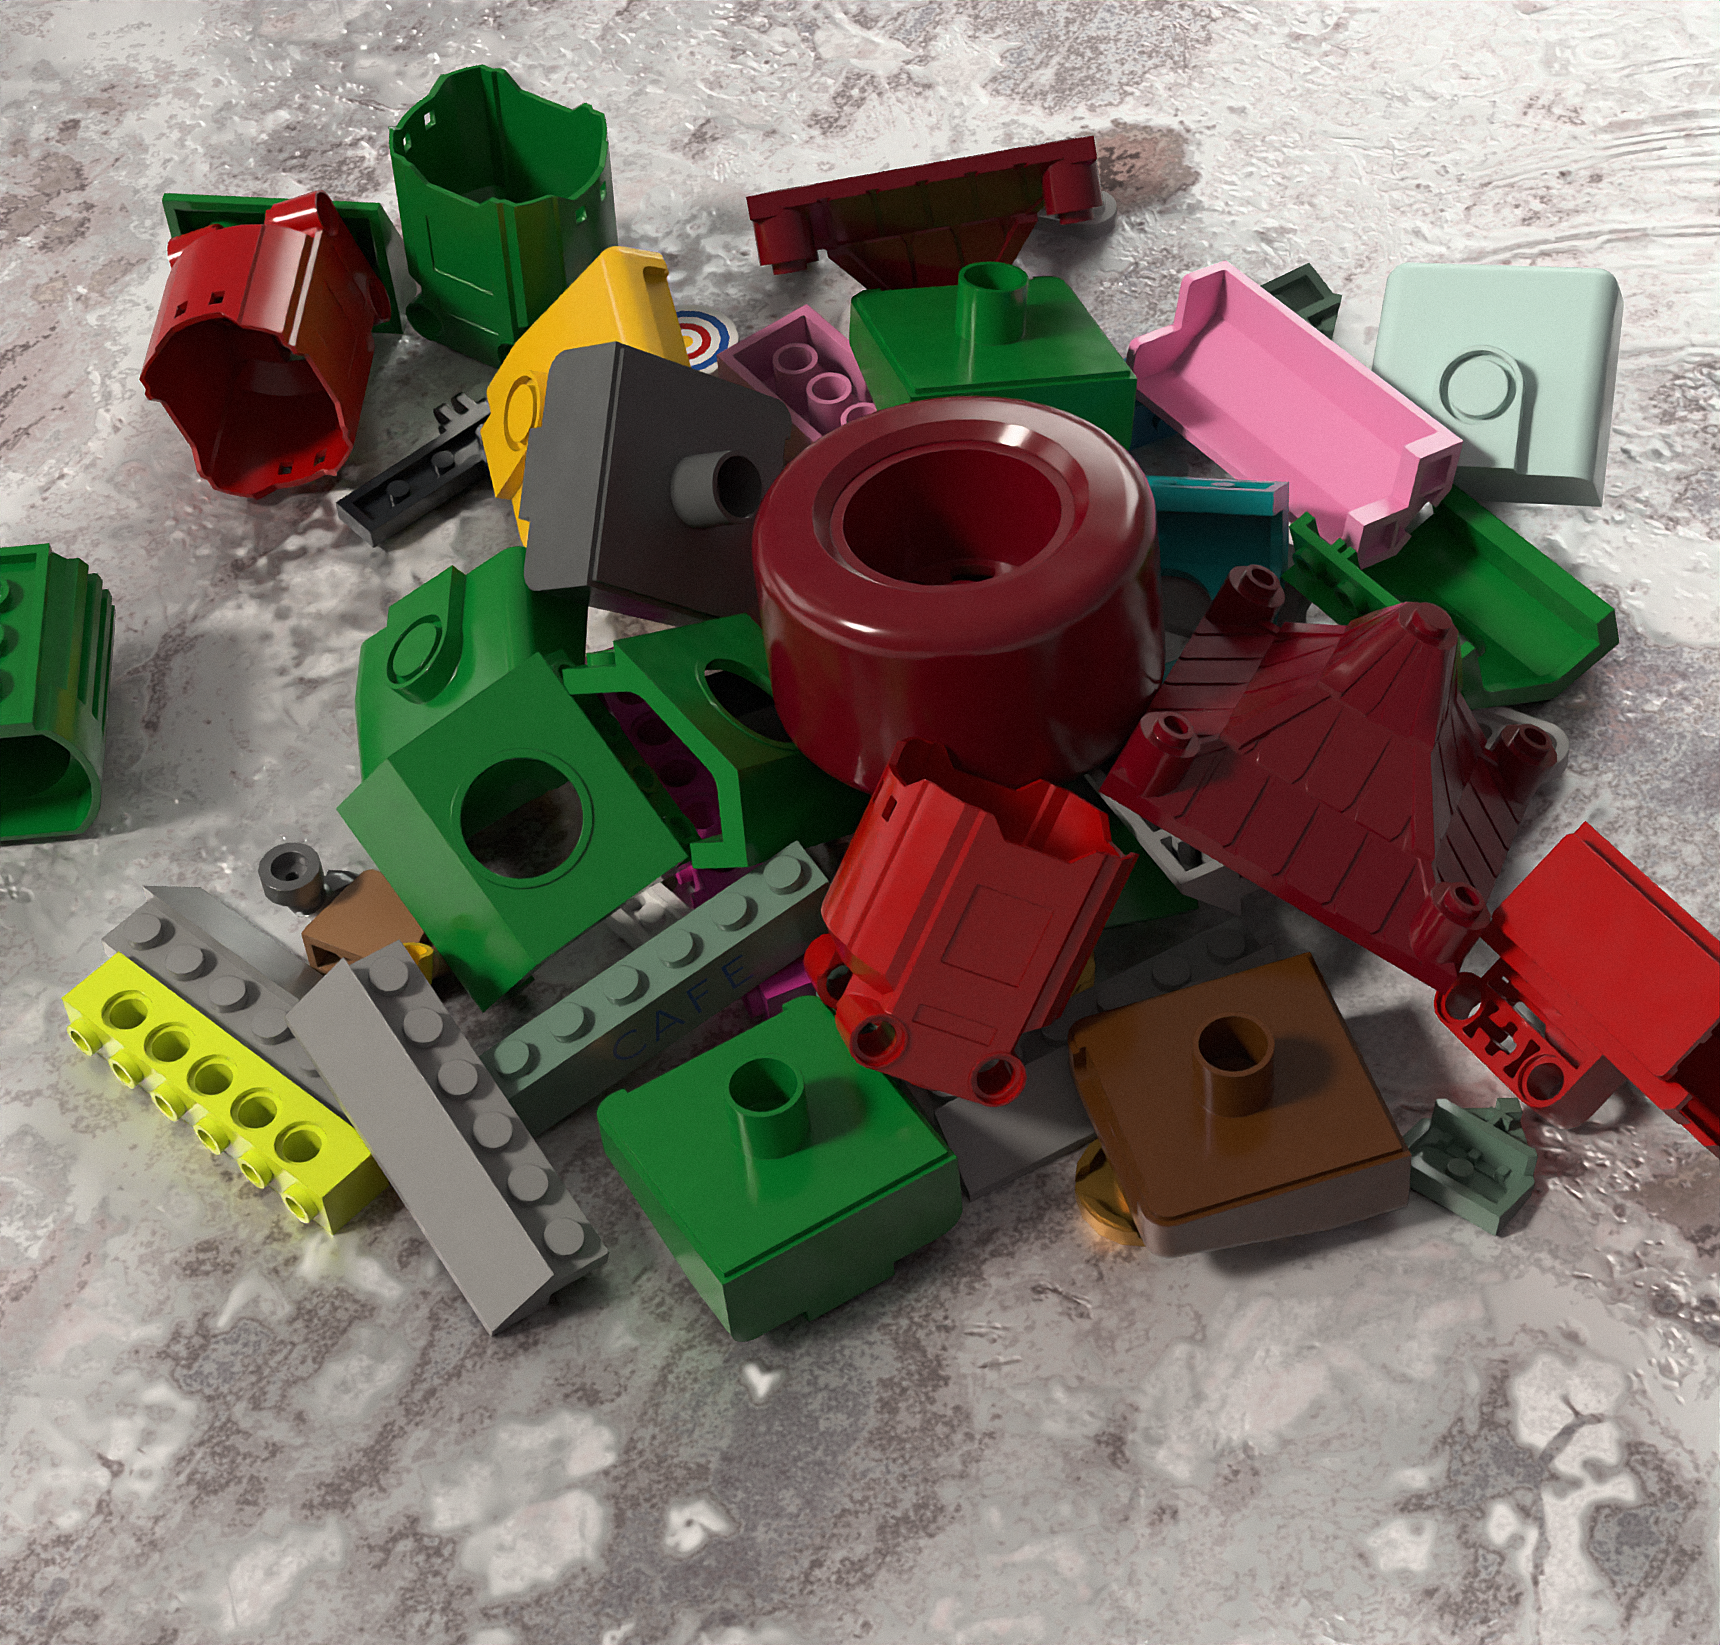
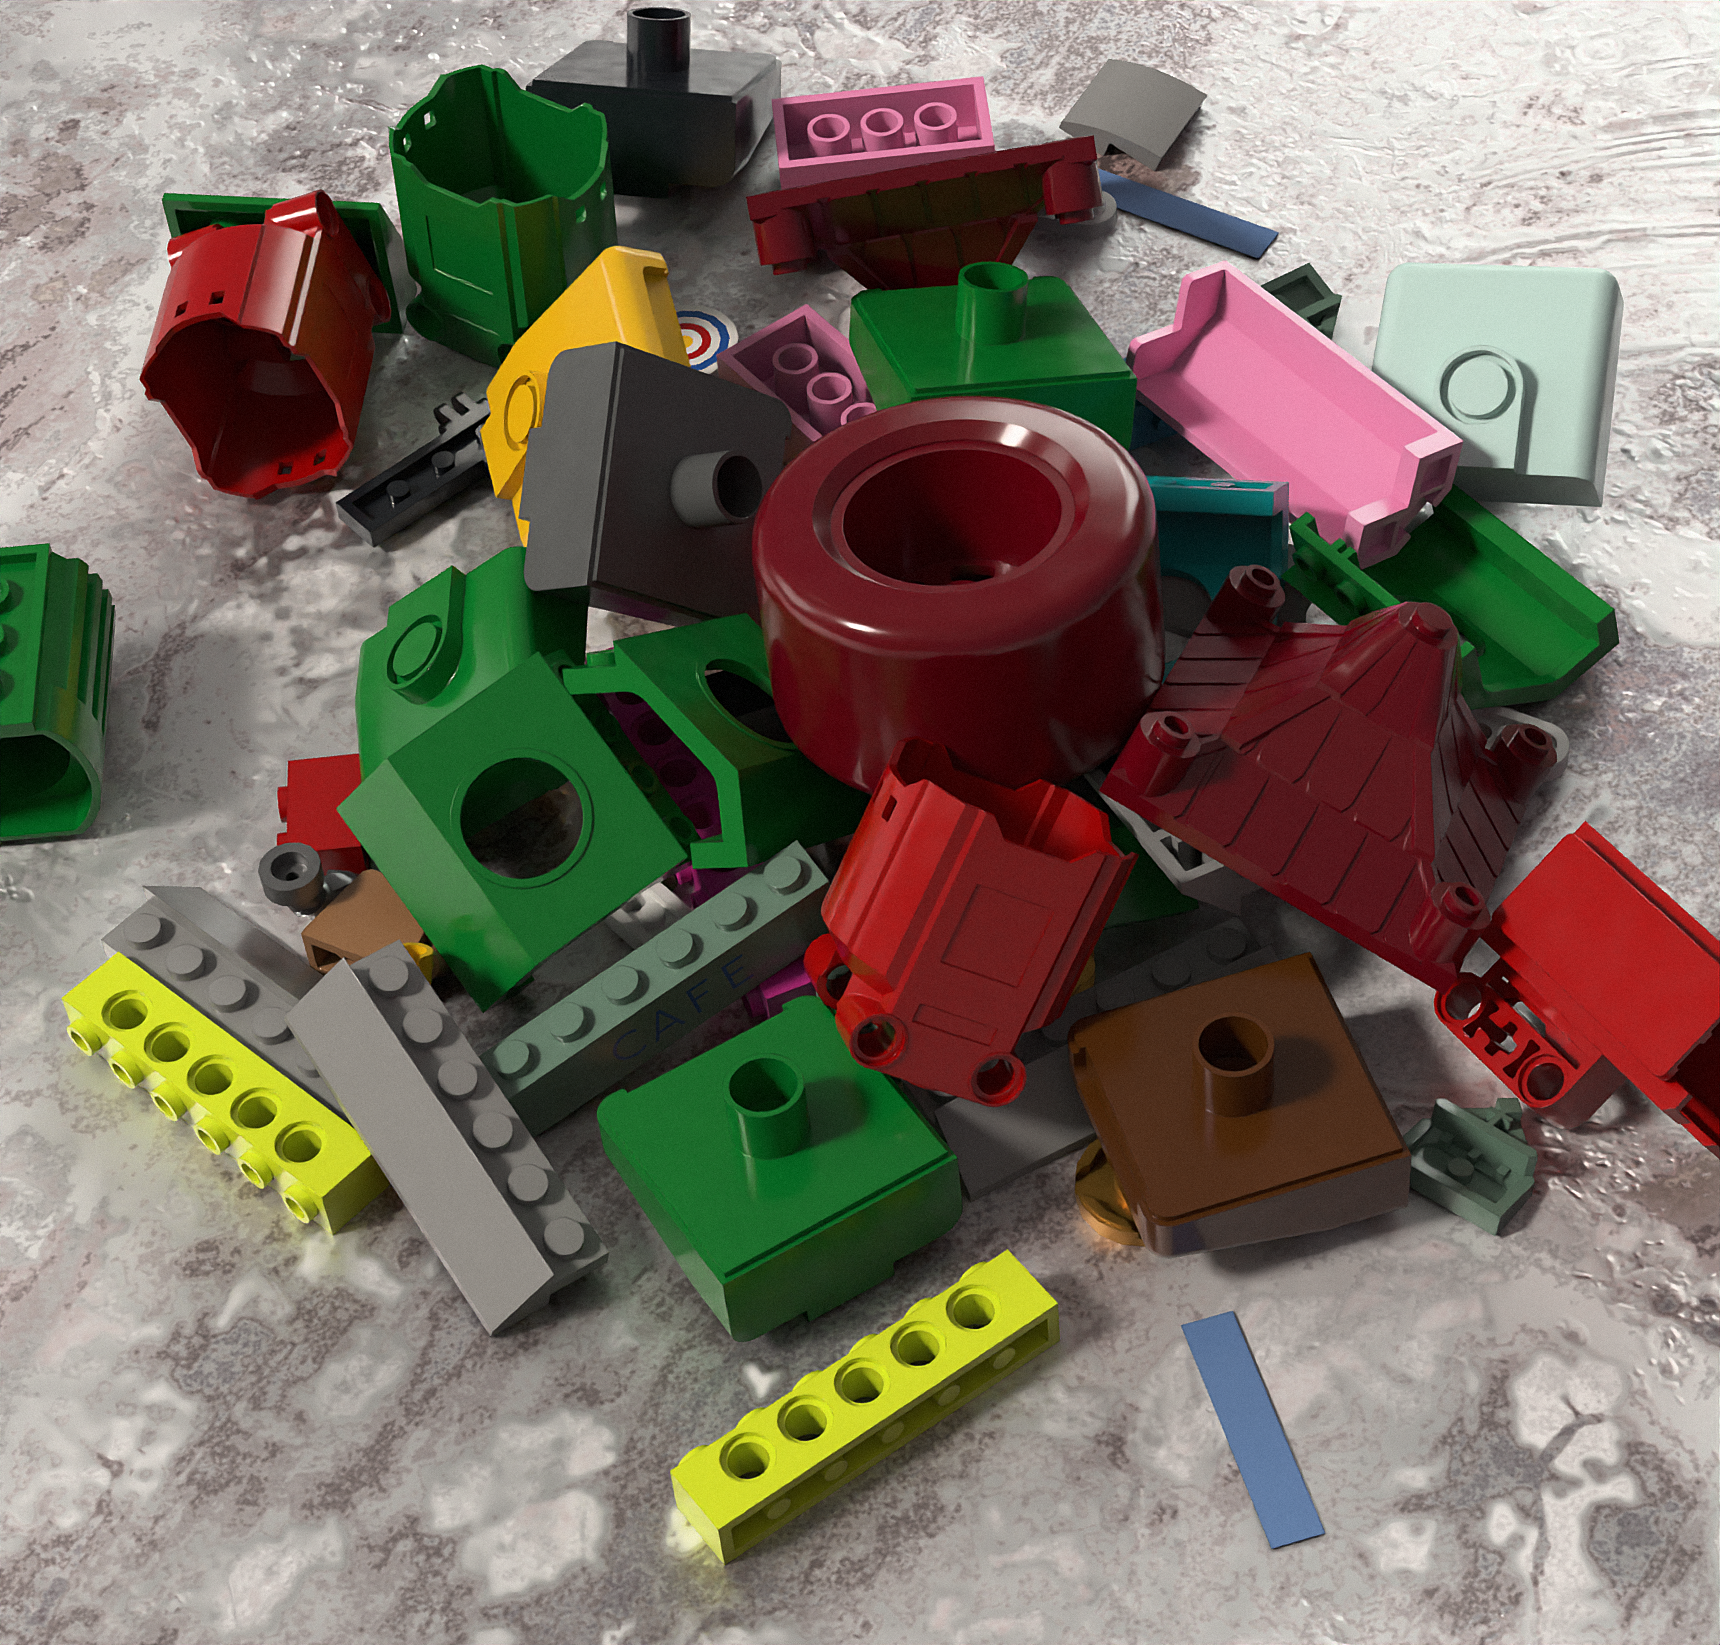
(309, 809): none -> red brick
(668, 107): none -> black piece
(855, 1436): none -> neon yellow brick
(879, 129): none -> bright pink brick
(1134, 111): none -> light grey slope
(1187, 216): none -> medium blue sticker
(1252, 1430): none -> medium blue sticker

